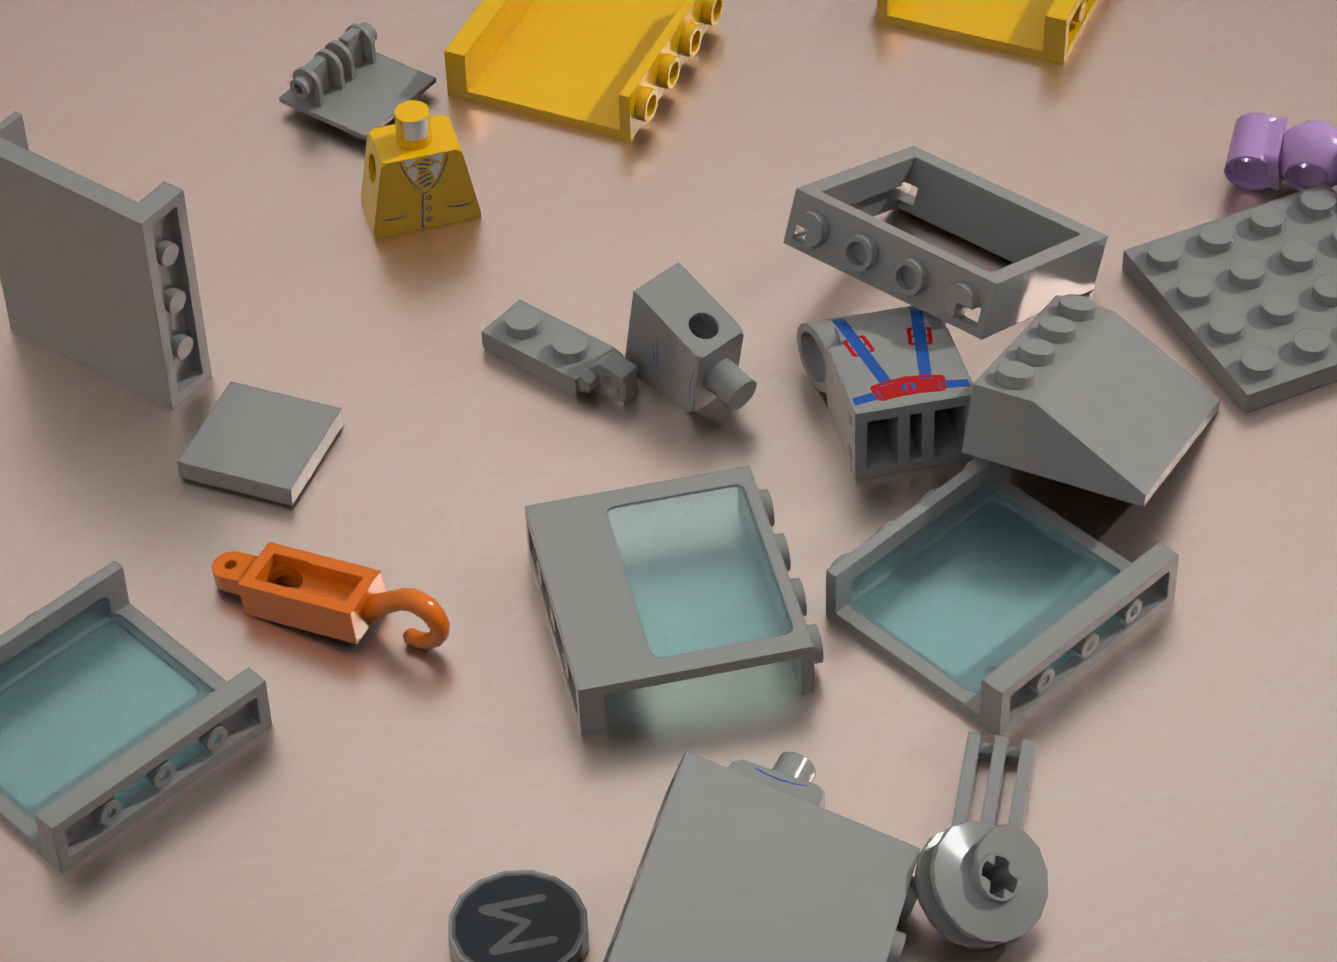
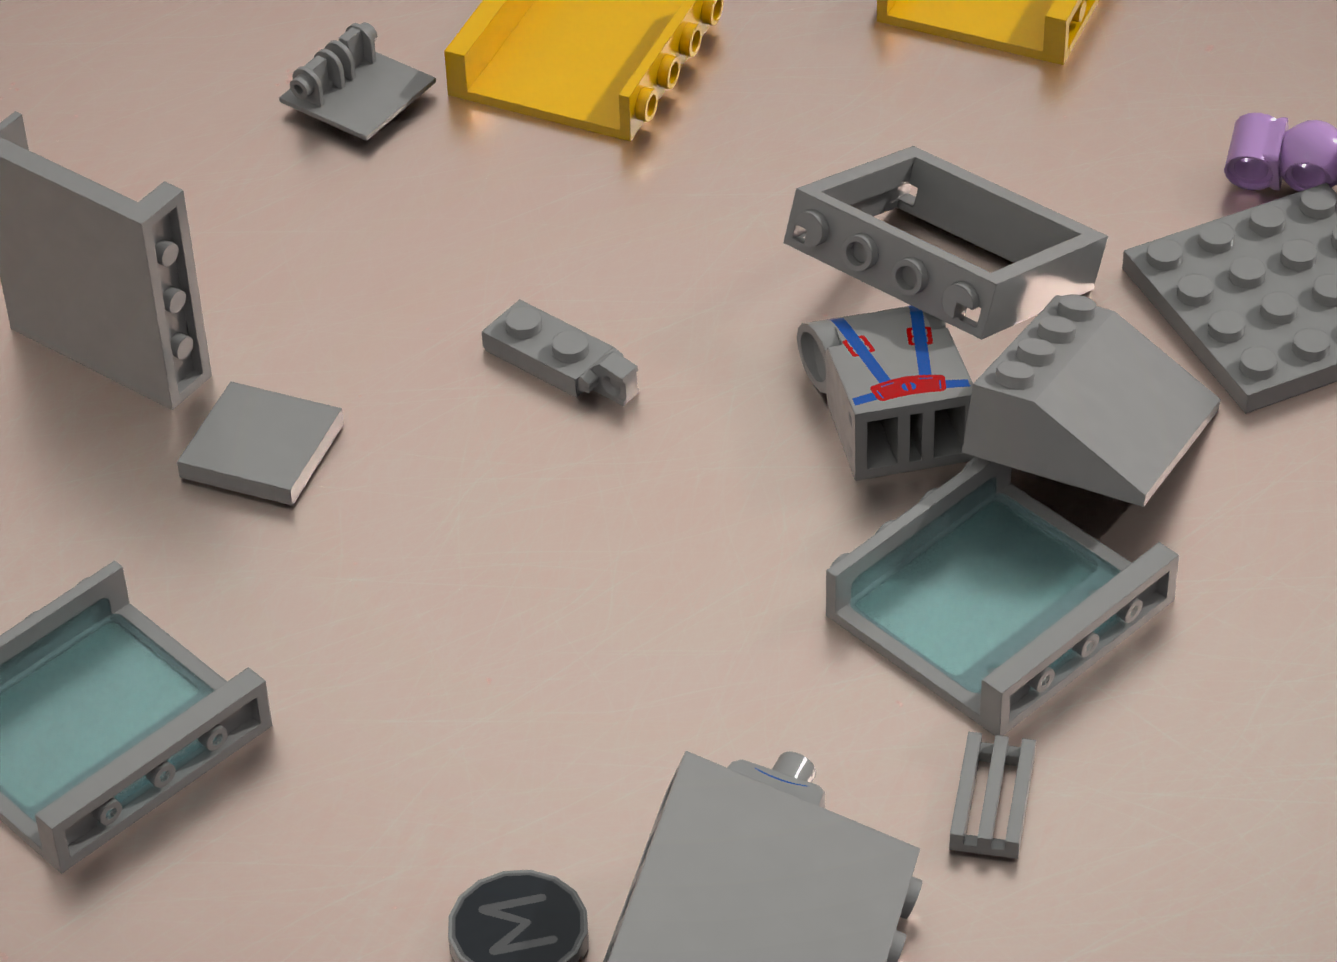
(331, 594): orange piece -> none
(415, 174): yellow torso -> none
(667, 587): panel -> none
(686, 343): light grey torso -> none
(981, 883): light grey piece -> none

